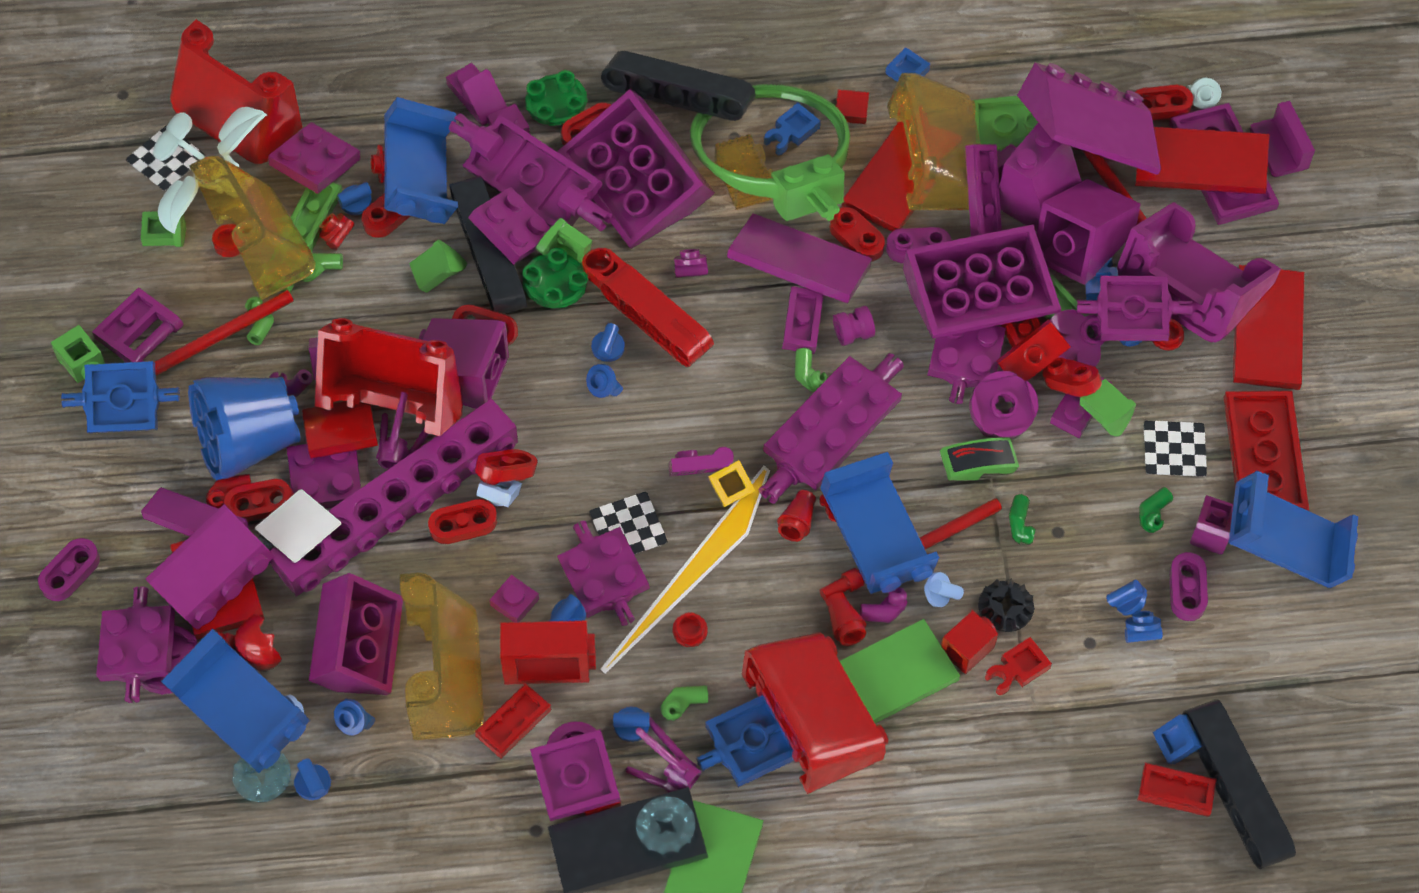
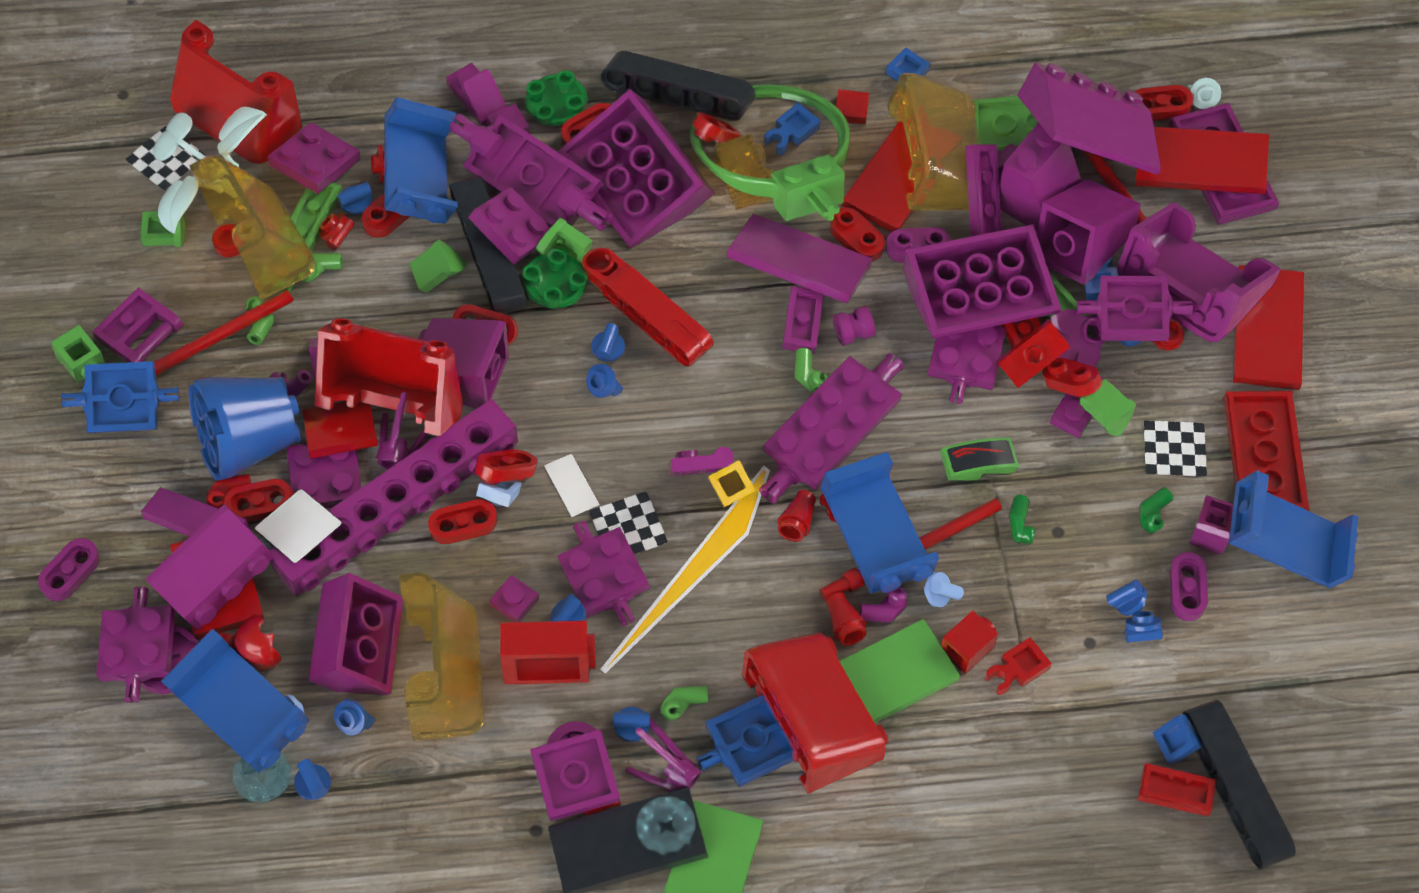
(513, 720): red plate -> none
(571, 485): none -> white sticker
(690, 263): magenta plate -> none
(690, 630): red plate -> none
(714, 129): none -> red plate
(1014, 390): magenta plate -> none
(1017, 616): black gear -> none
(1288, 141): magenta panel -> none

